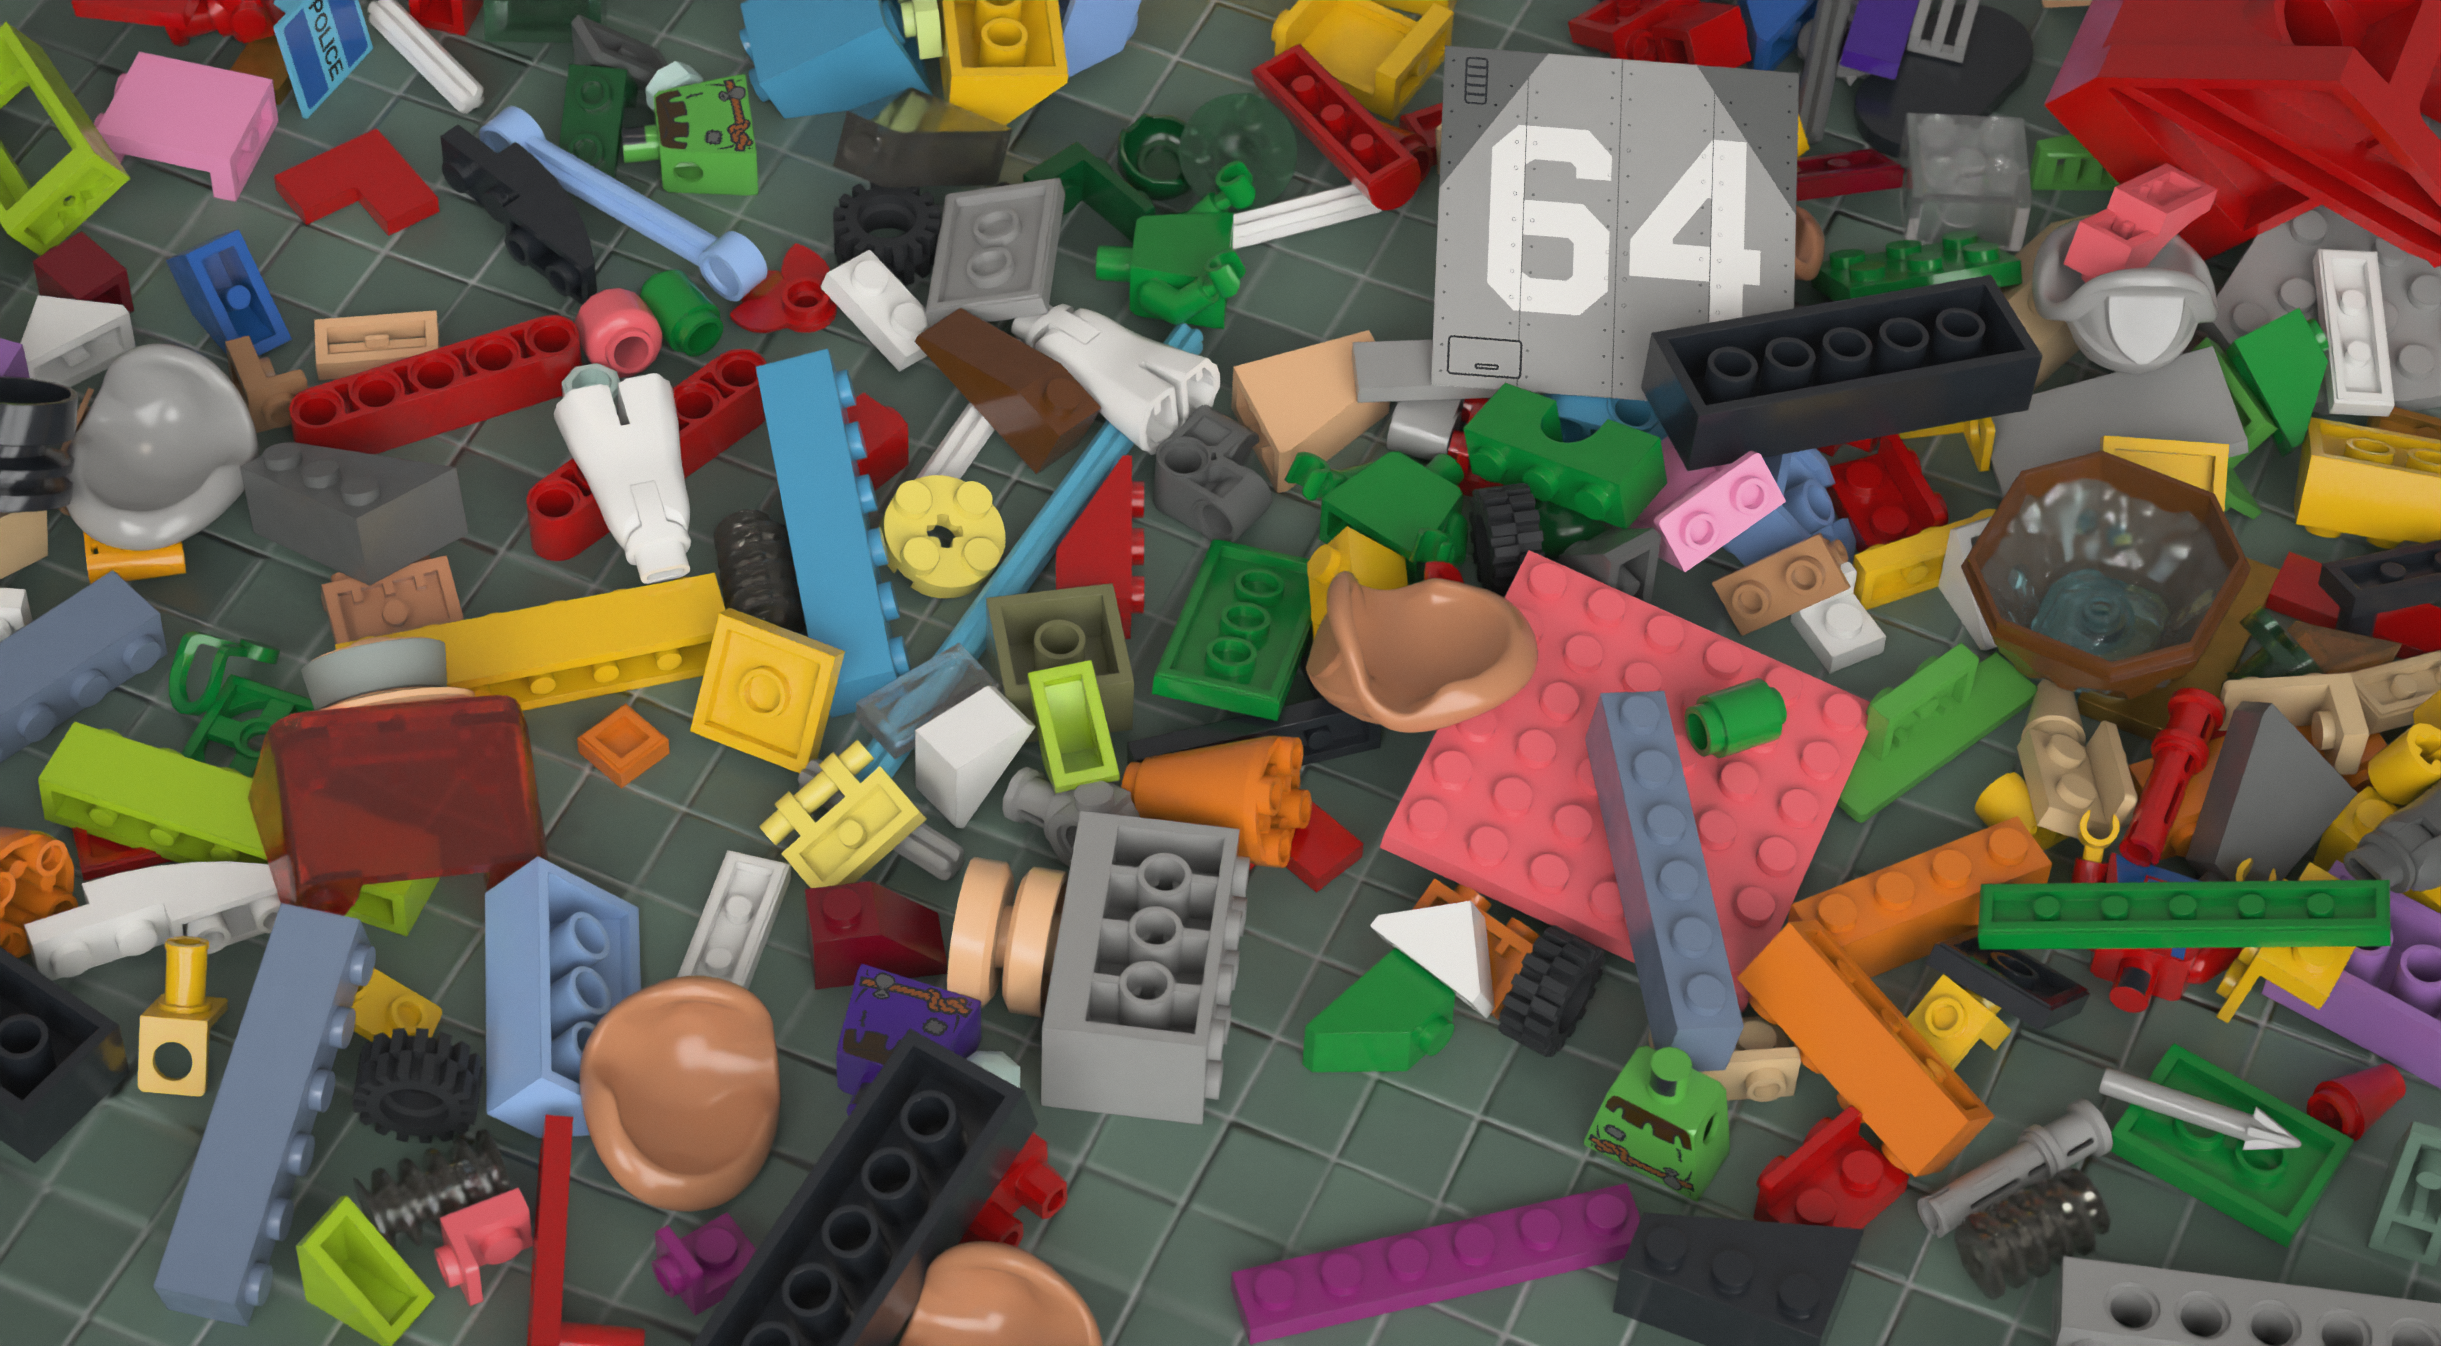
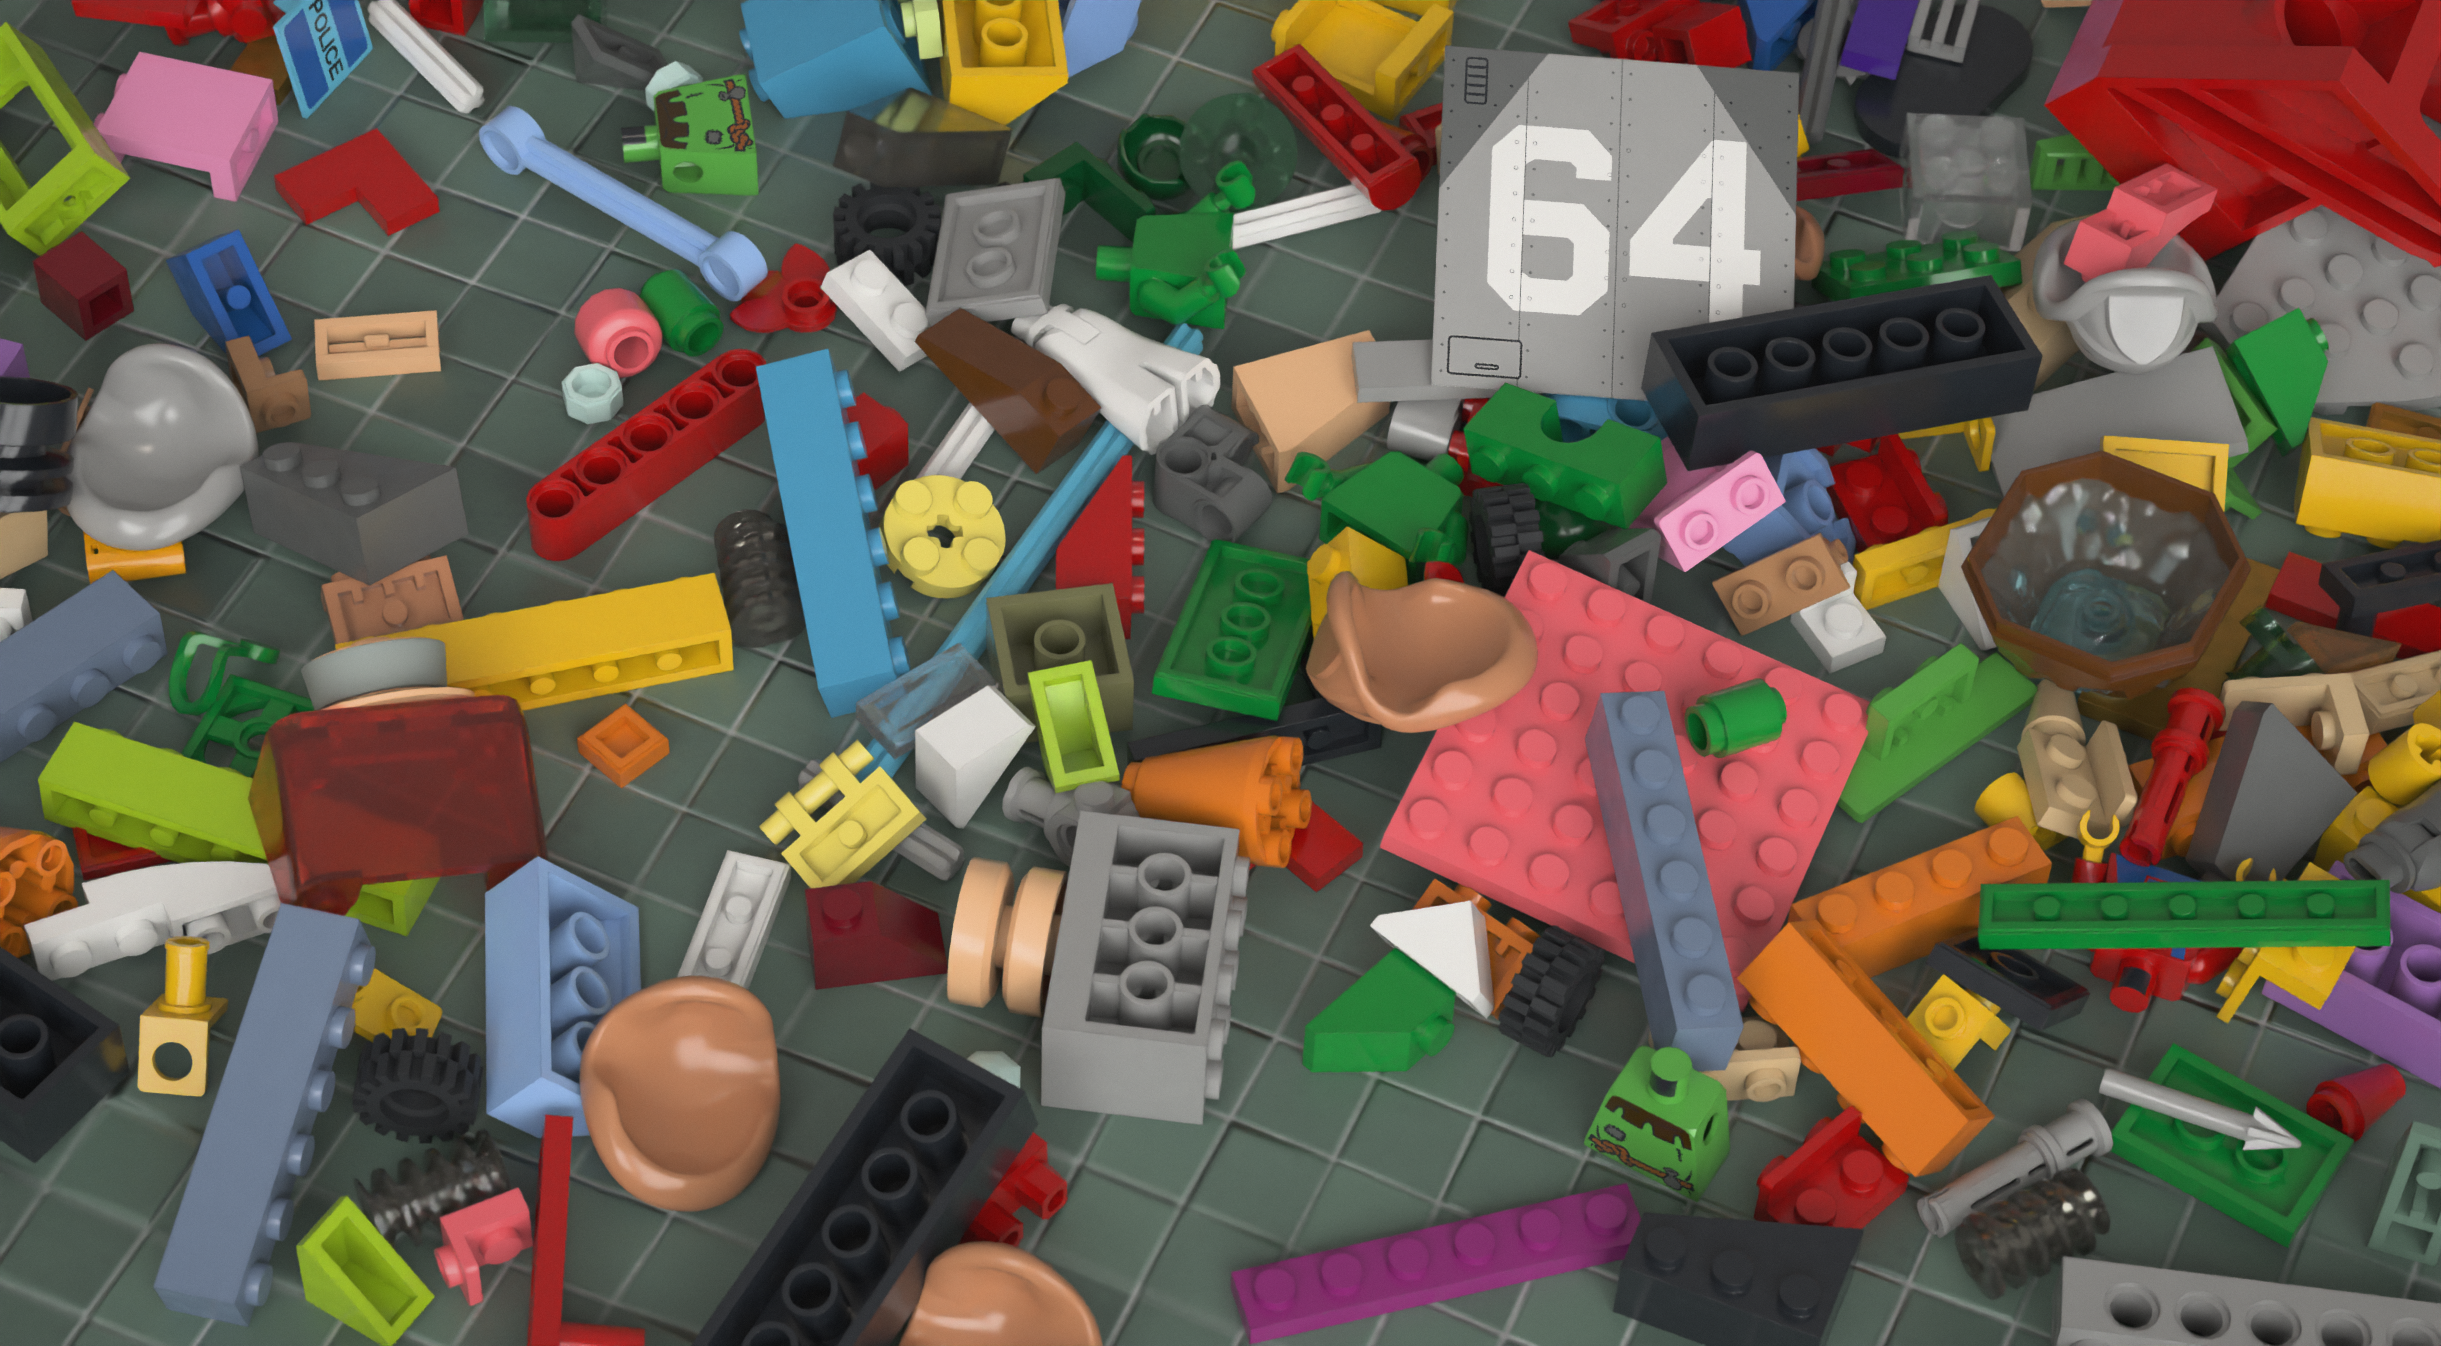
(74, 338): white slope -> none
(439, 388): red beam -> none
(536, 210): black slope -> none
(595, 114): dark green bracket -> none
(633, 469): white piece -> none
(702, 1262): magenta bracket -> none
(766, 690): yellow tile -> none
(881, 1014): dark purple torso -> none
(2355, 330): white tile -> none

